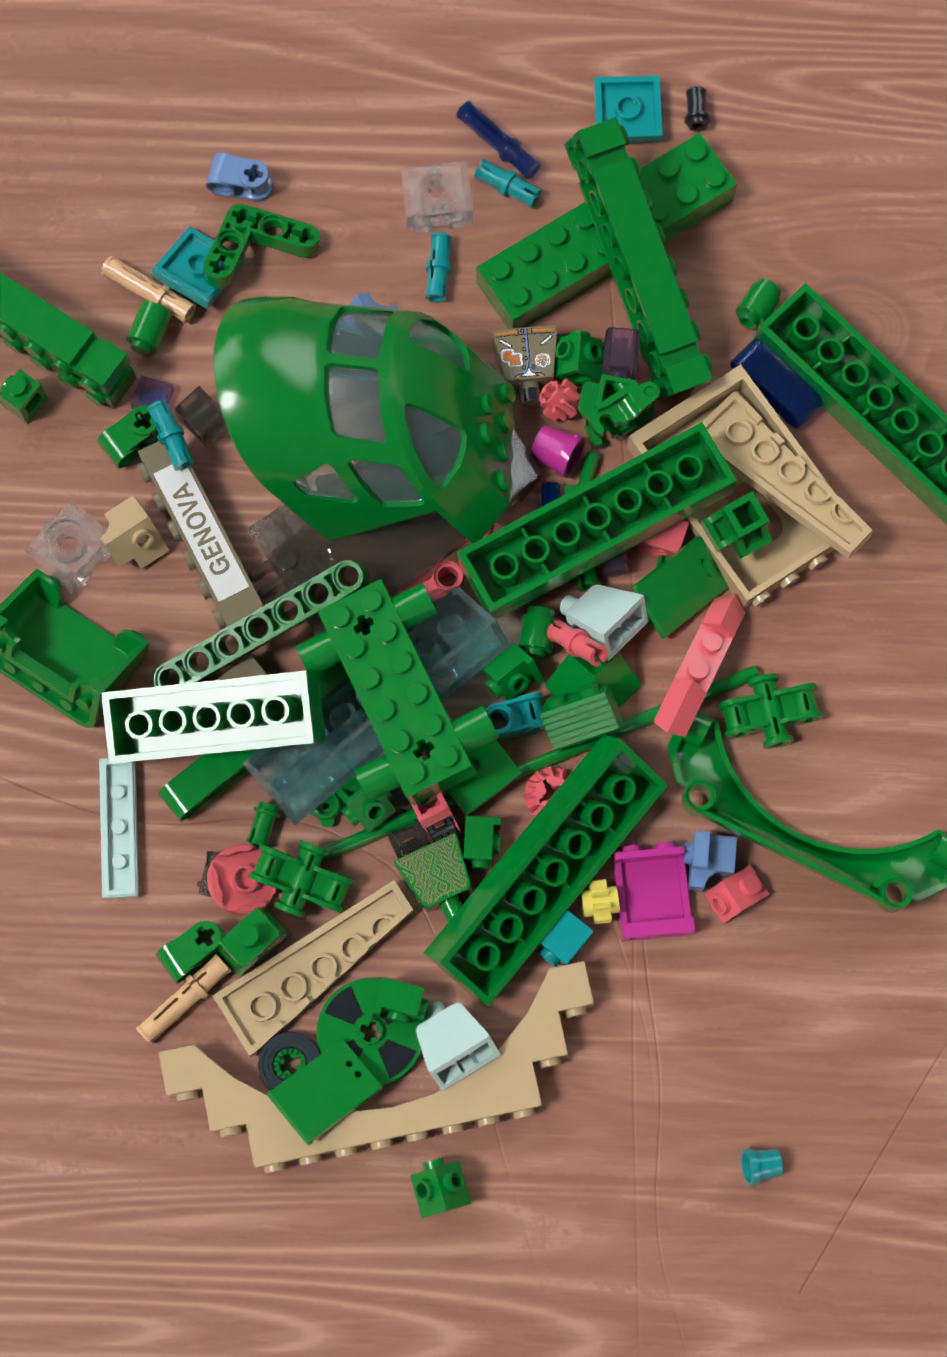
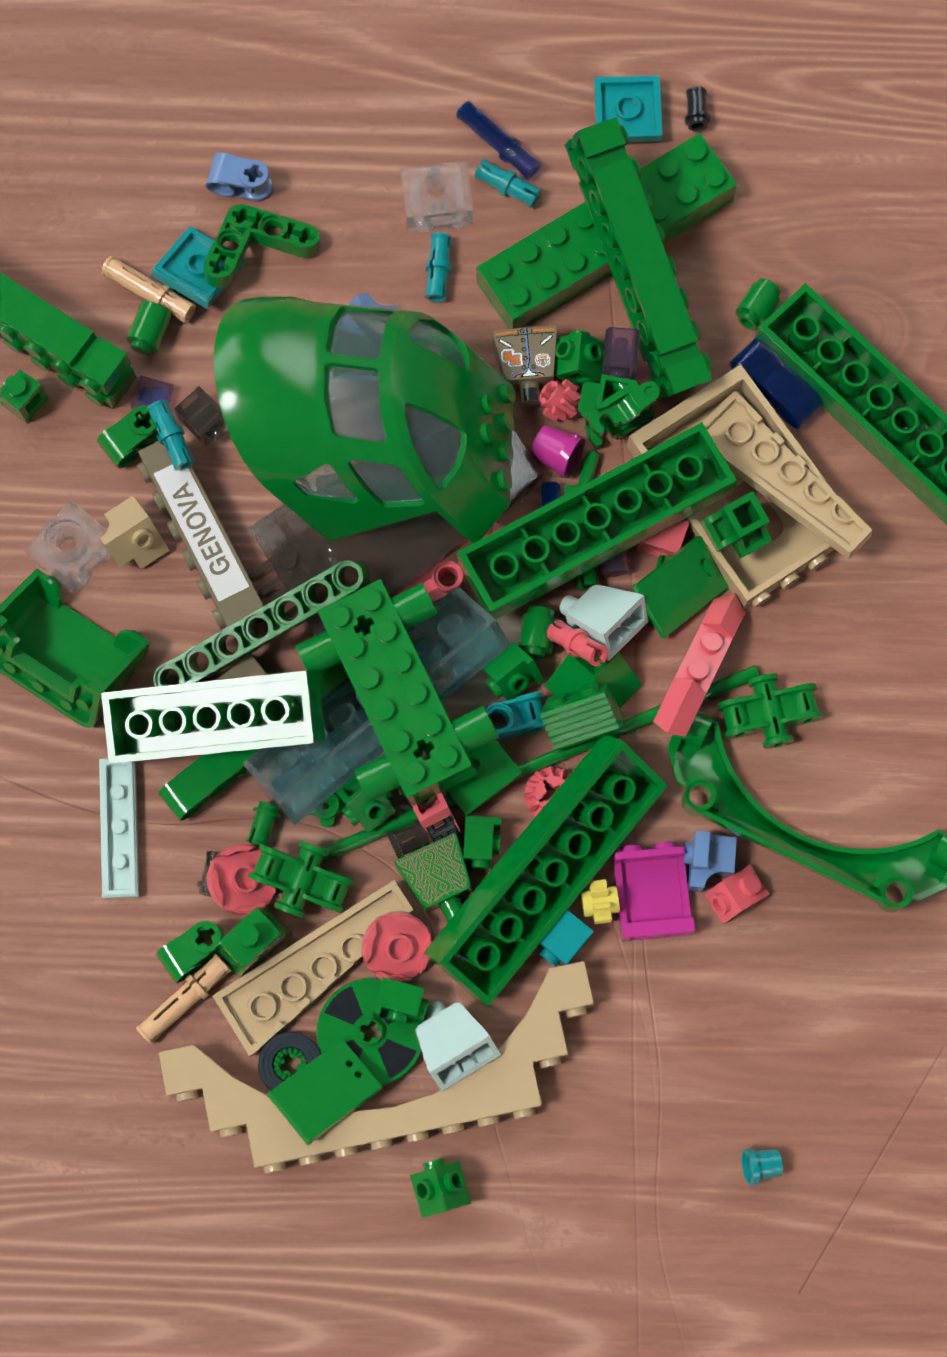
(396, 946): none -> coral tile

